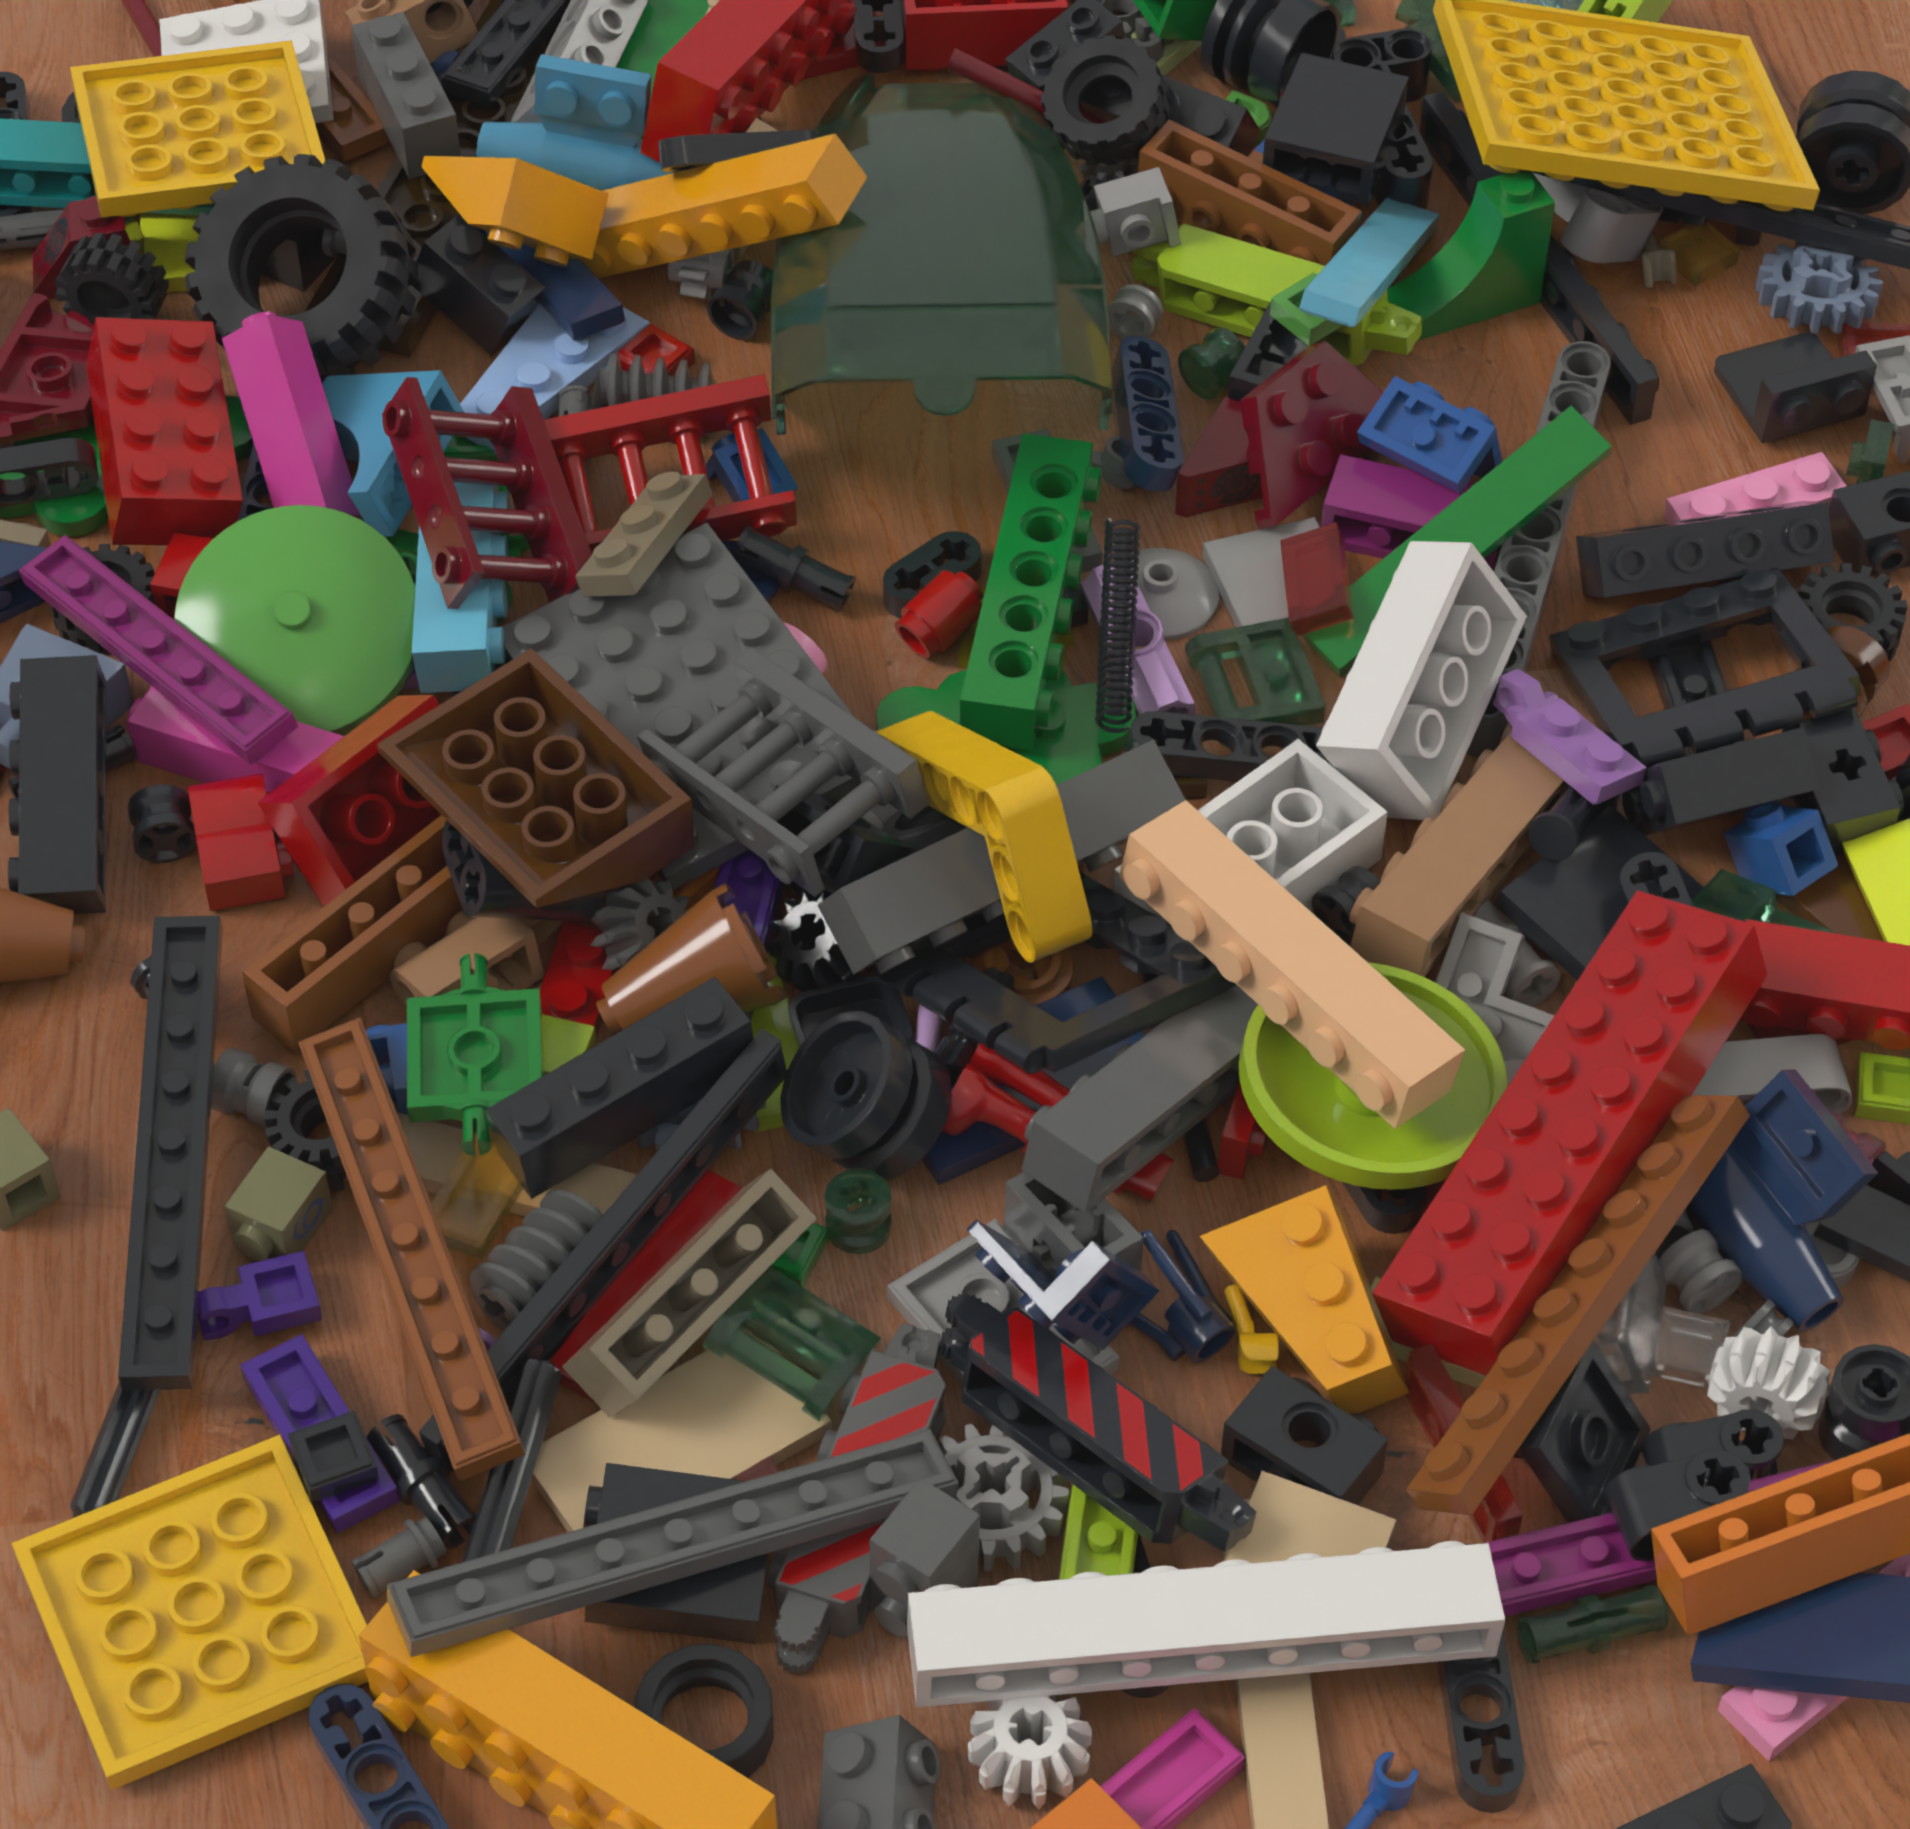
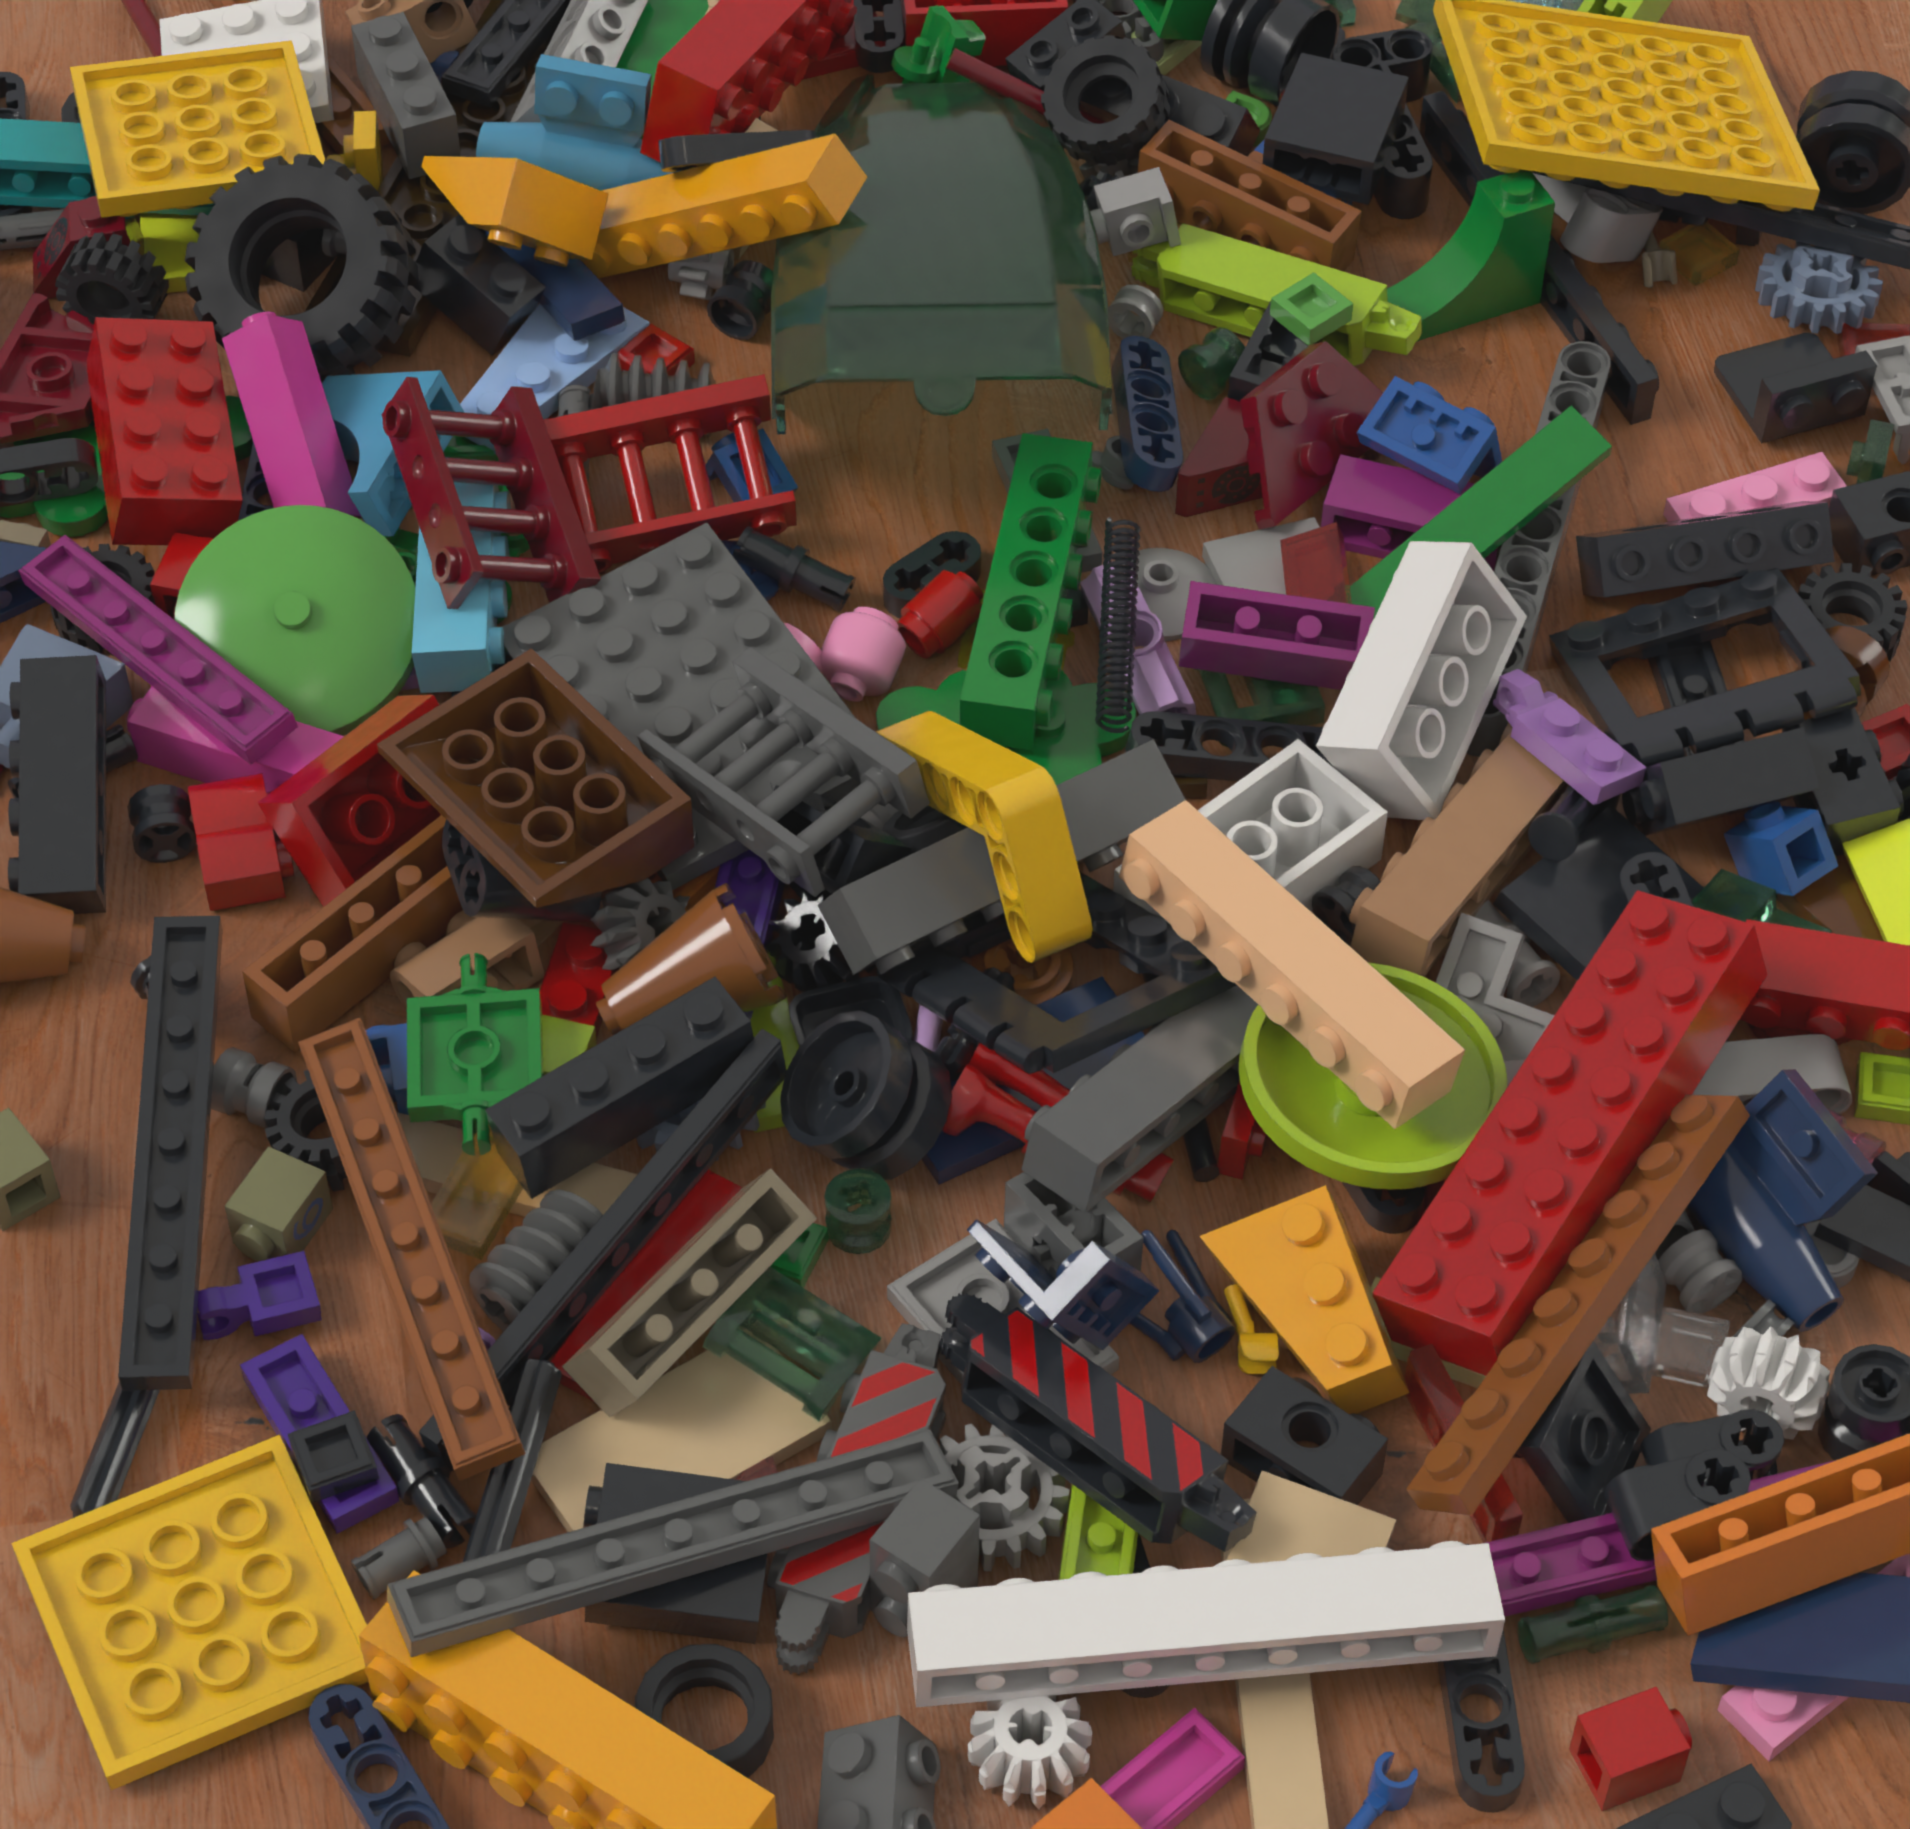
(363, 148): none -> yellow bracket
(644, 535): dark tan plate -> none
(862, 653): none -> bright pink head
(932, 50): none -> green hips
(1272, 635): none -> magenta brick
(1368, 262): medium azure tile -> none
(1631, 1748): none -> red brick

